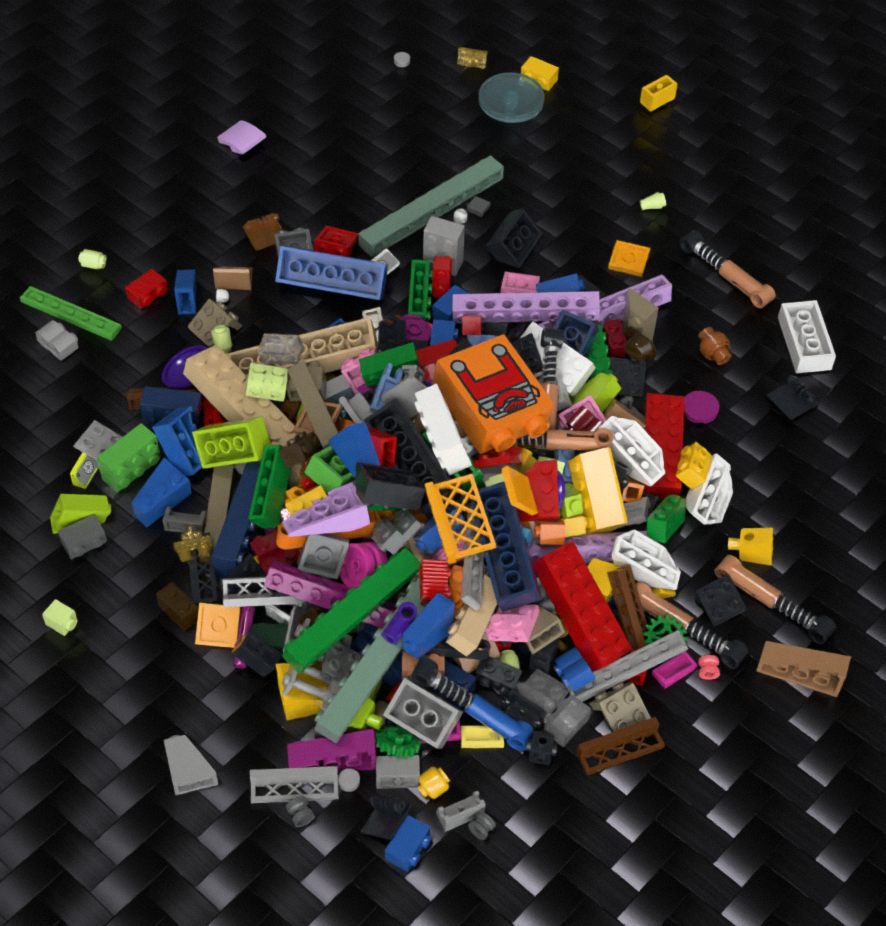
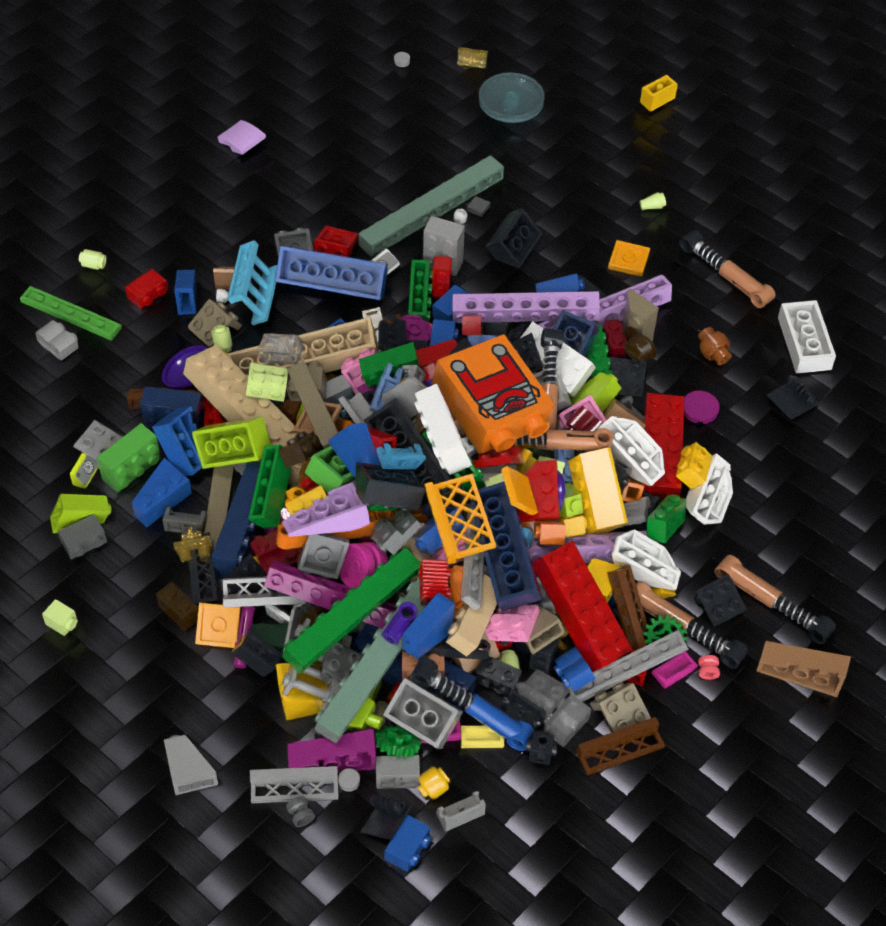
(241, 282): none -> medium azure fence
(262, 231): clear orange hinge -> none
(400, 458): none -> dark azure hinge
(481, 825): dark grey wheel -> none
(519, 283): bright pink plate -> none
(541, 72): yellow brick -> none
(754, 545): yellow torso -> none

